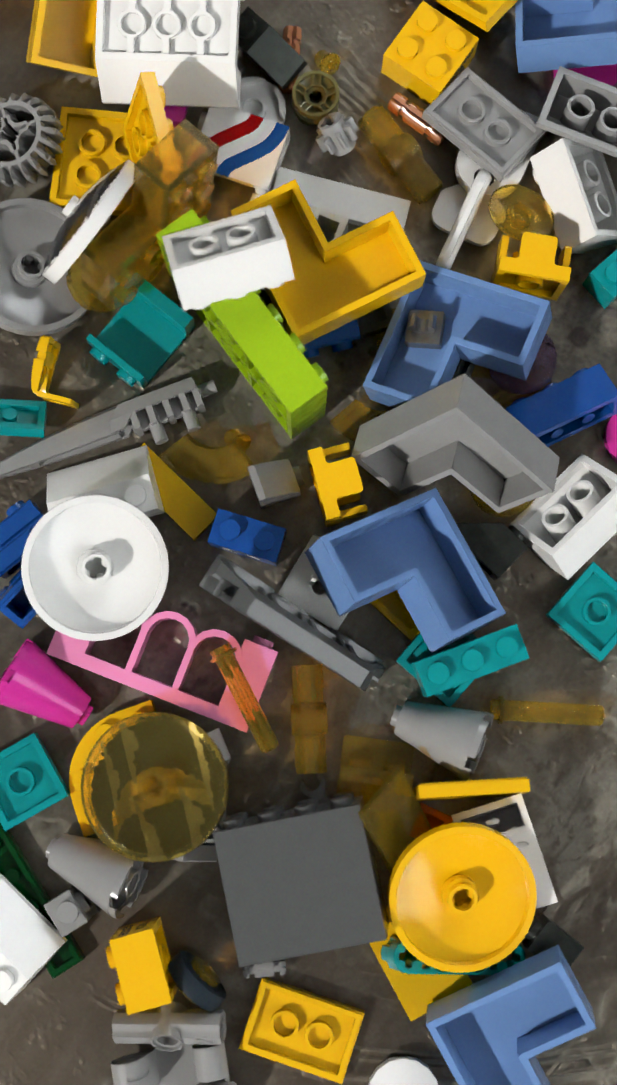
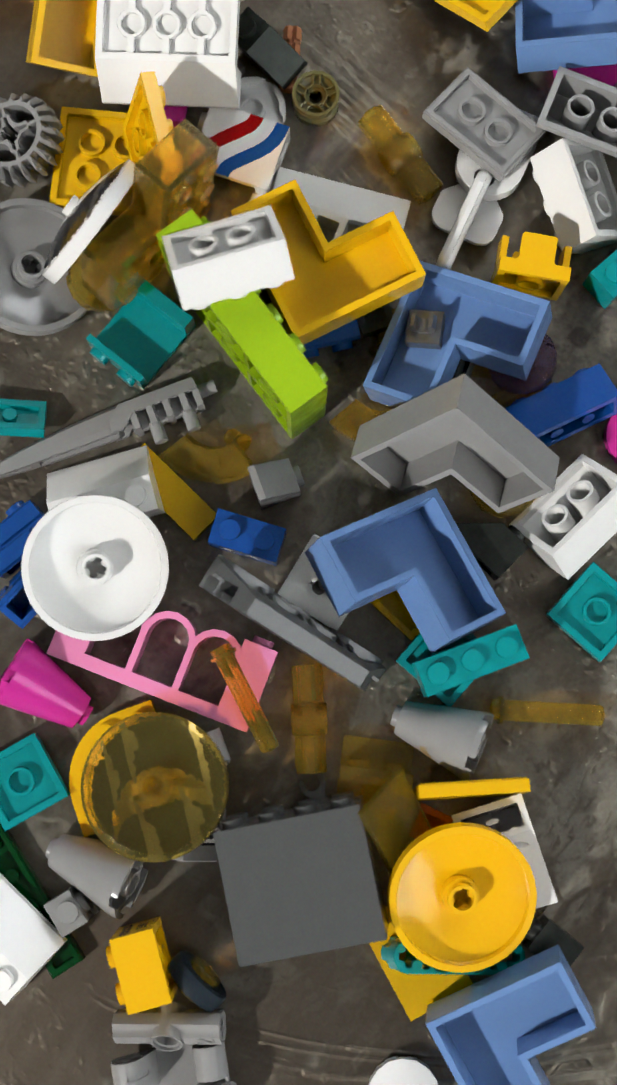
(43, 371): yellow piece -> none
(265, 969): light grey piece -> none
(302, 1029): yellow tile -> none
(327, 61): clear yellow piece -> none
(336, 483): yellow panel -> none
(337, 134): light grey gear -> none
(412, 116): nougat axle -> none
(429, 53): yellow brick -> none
(520, 210): clear yellow dish -> none

